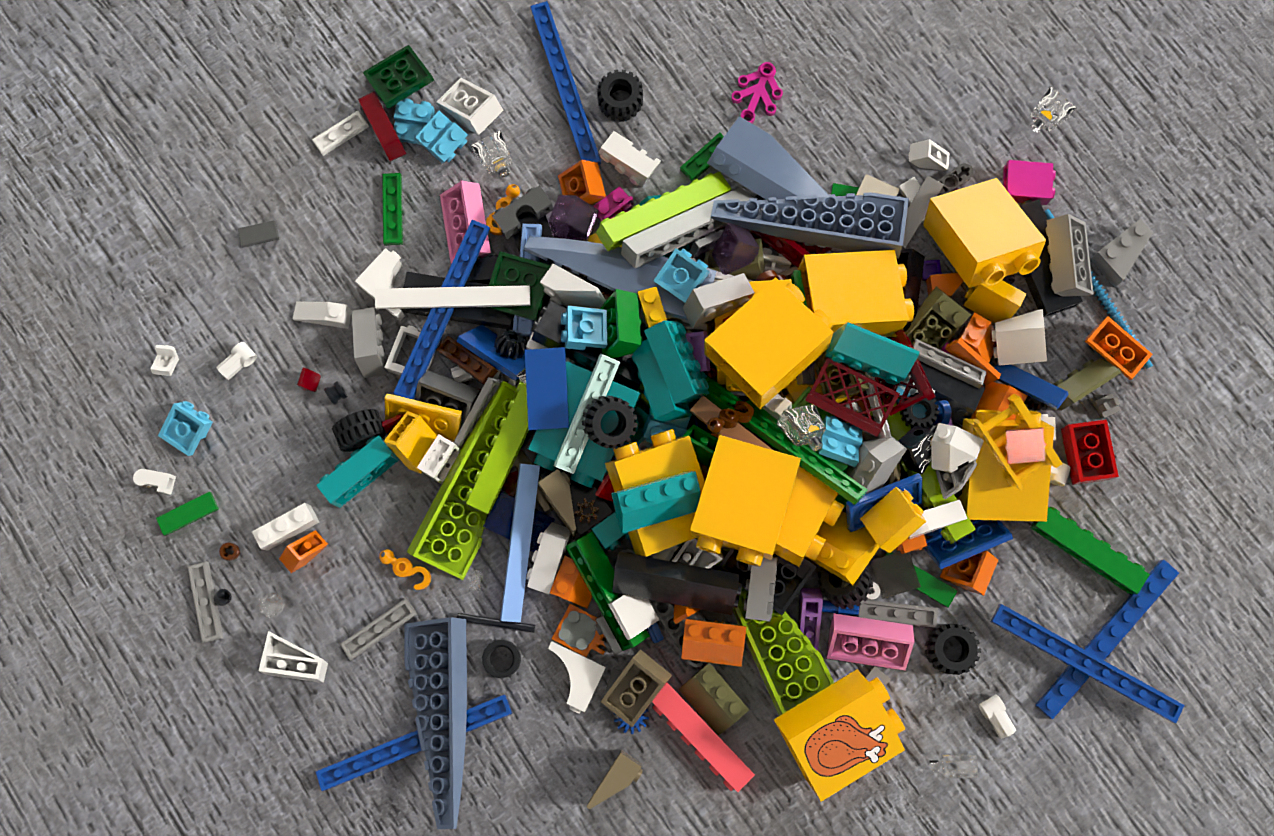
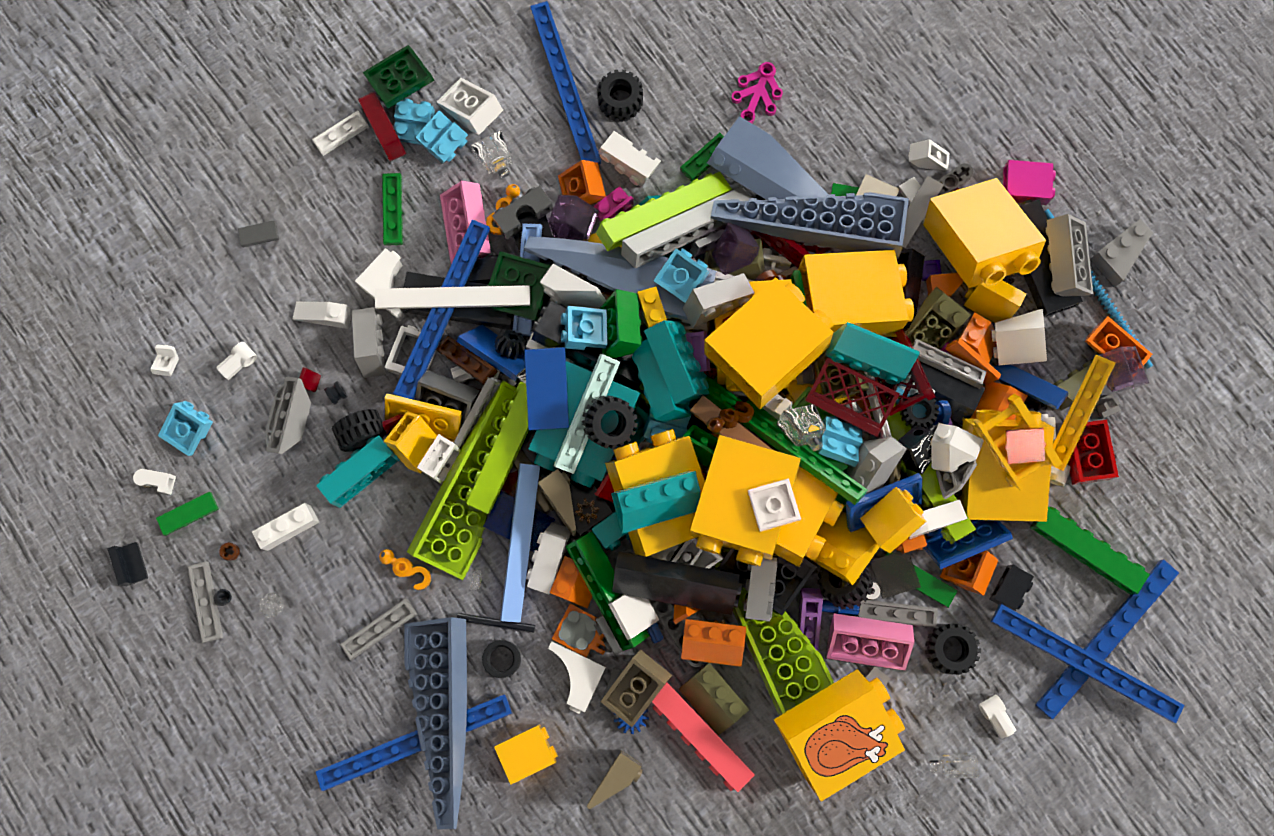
(127, 564): none -> black panel
(287, 416): none -> light grey wedge
(290, 661): white wedge -> none
(302, 551): orange slope -> none
(526, 754): none -> yellow brick
(774, 505): none -> white tile
(1012, 587): none -> black brick
(1051, 111): clear torso -> none
(1082, 408): none -> yellow plate
(1127, 371): none -> slope

